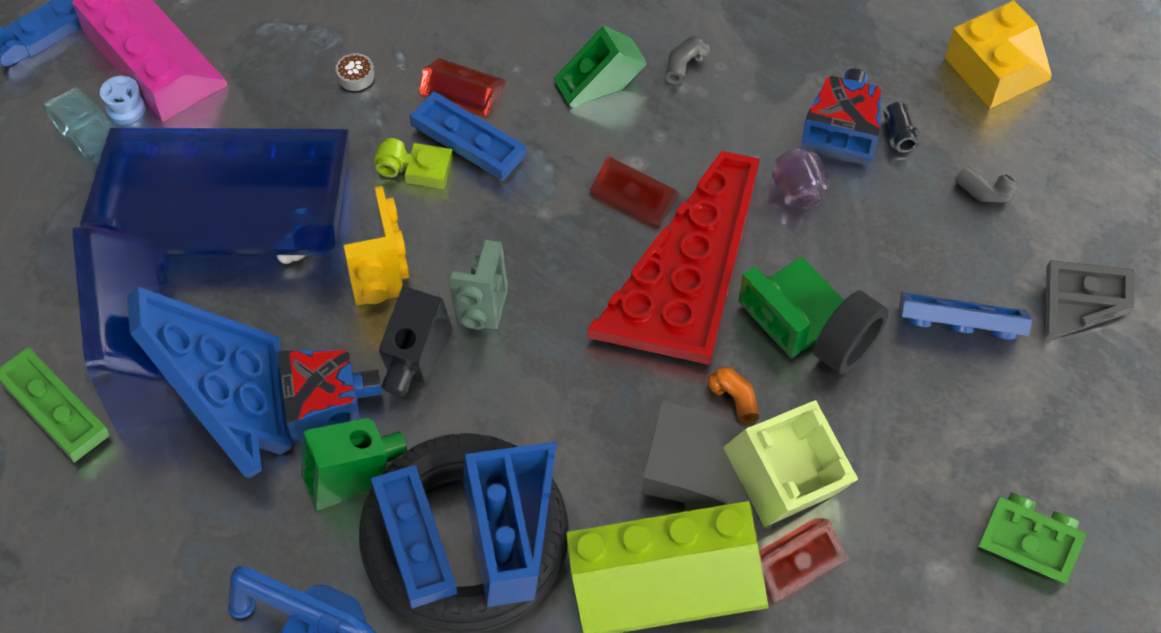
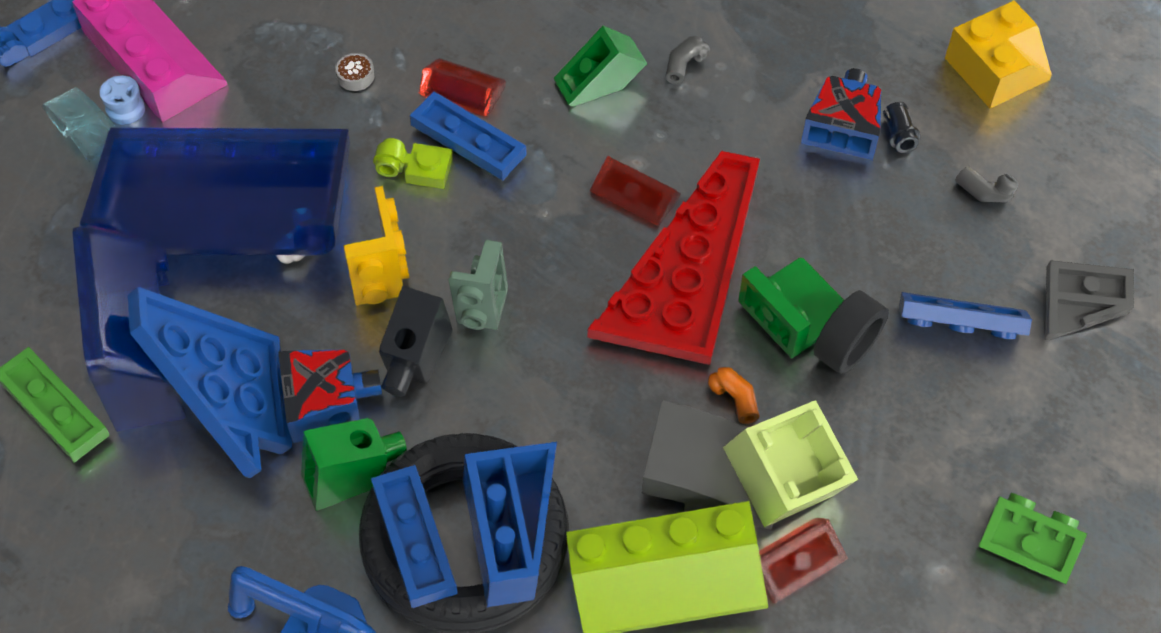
(800, 178): clear purple head -> none

